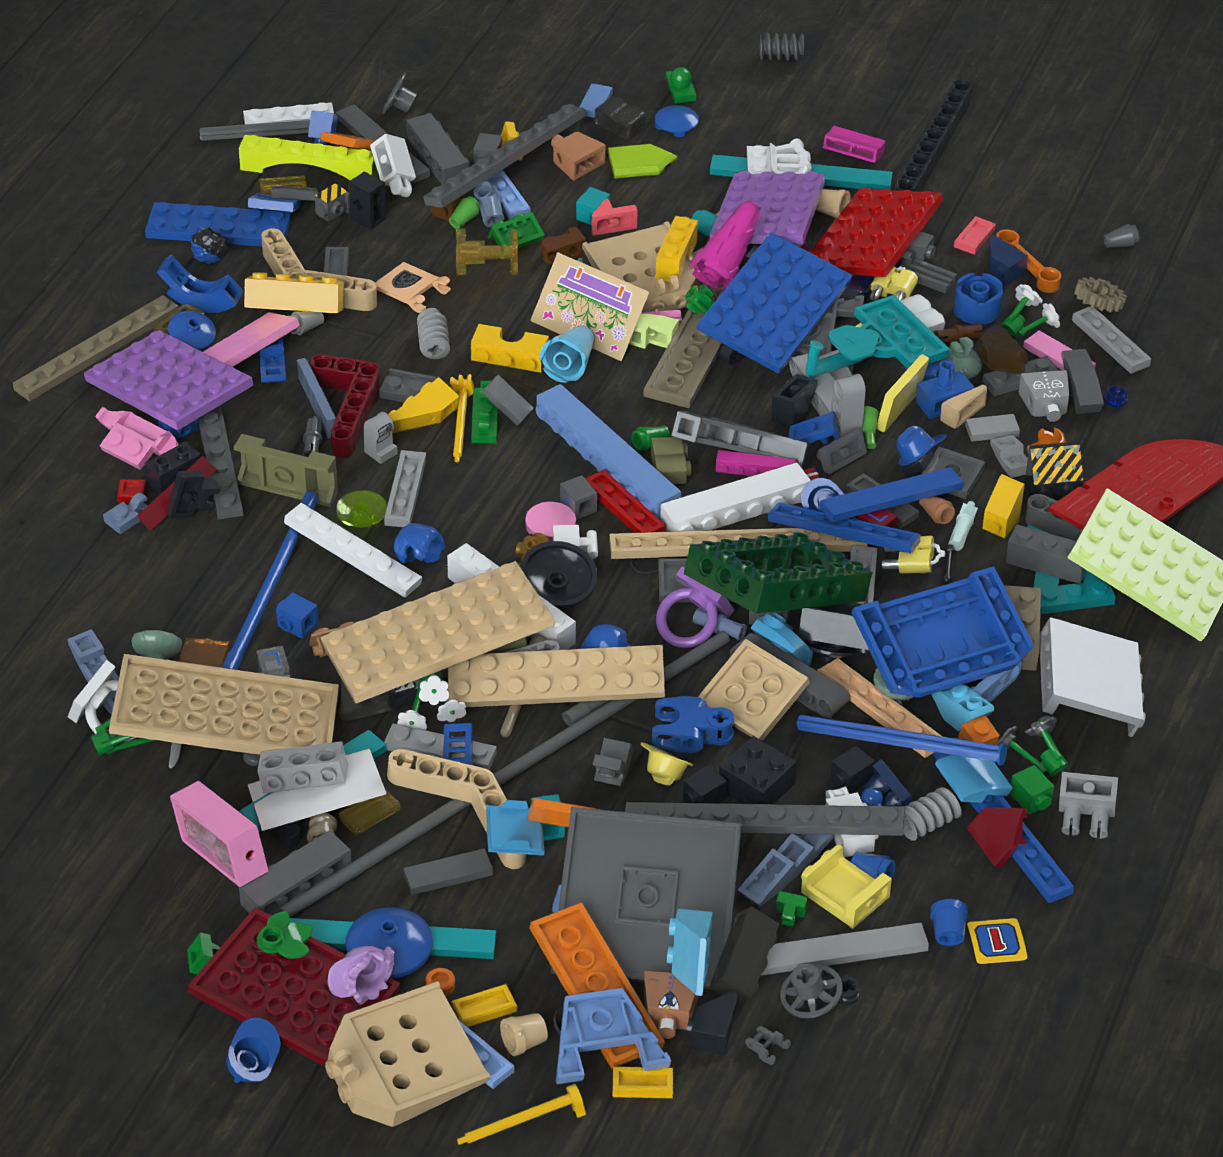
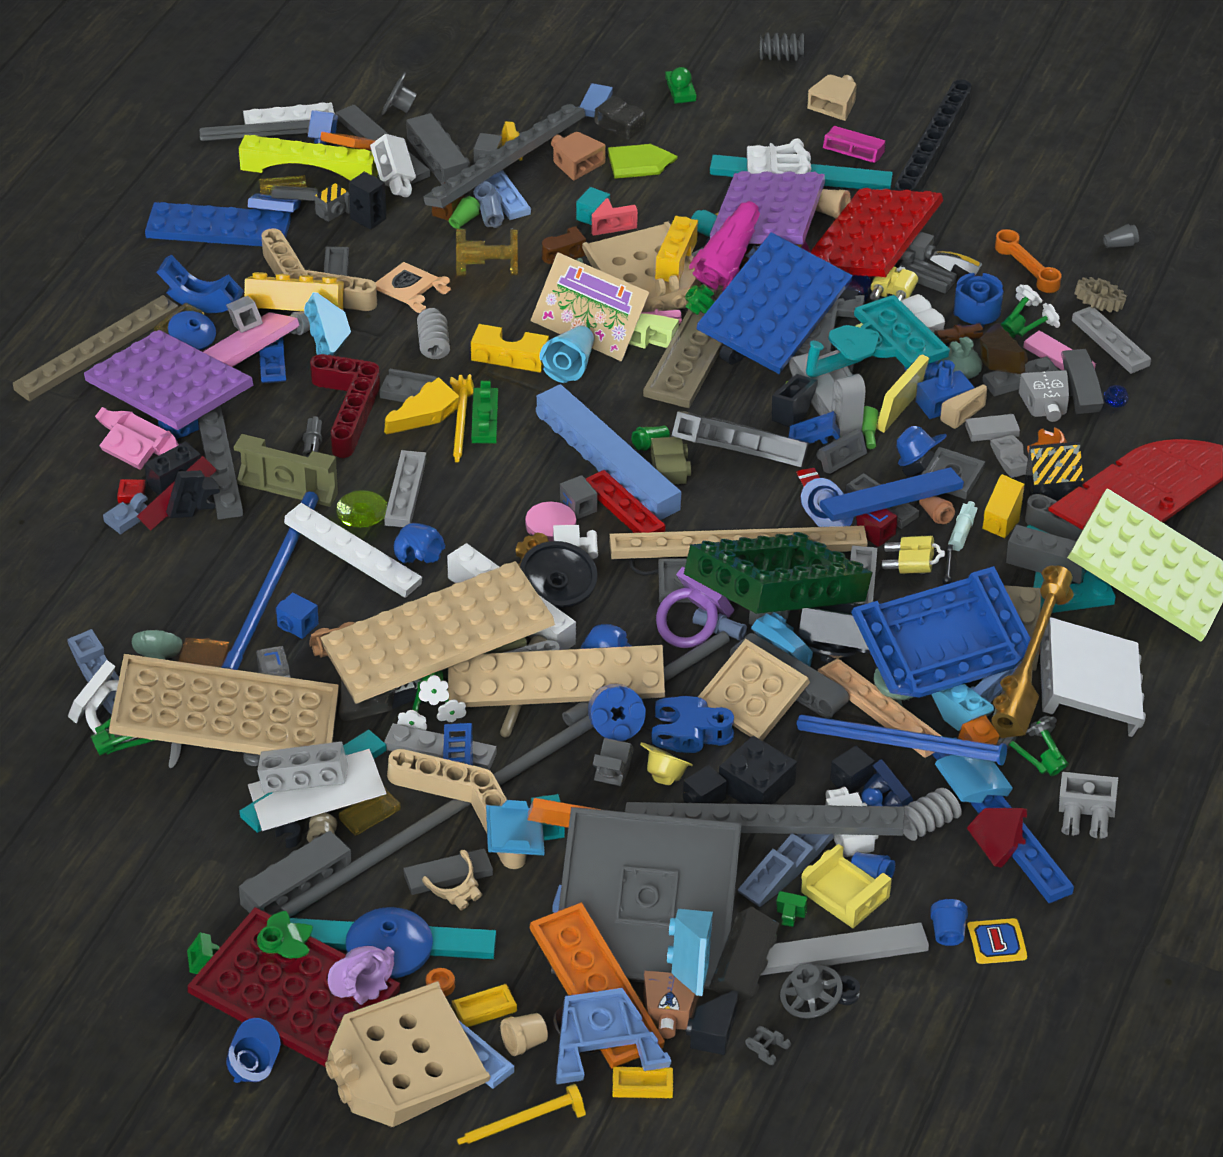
(208, 246): black piece -> none
(219, 833): bright pink brick -> none
(244, 314): none -> light grey brick
(316, 396): sand blue tile -> none
(327, 324): none -> medium azure slope
(378, 438): light grey leg -> none
(461, 894): none -> tan helmet
(507, 400): dark grey tile -> none
(527, 230): green bracket -> none
(614, 696): none -> blue brick
(676, 120): blue dish -> none
(735, 500): white brick -> none
(747, 463): dark pink piece -> none
(833, 96): none -> tan torso
(846, 528): blue tile -> none
(949, 259): none -> slope
(974, 235): coral tile -> none
(1005, 260): dark blue slope -> none
(1018, 694): none -> pearl gold bar
(1032, 789): green brick -> none

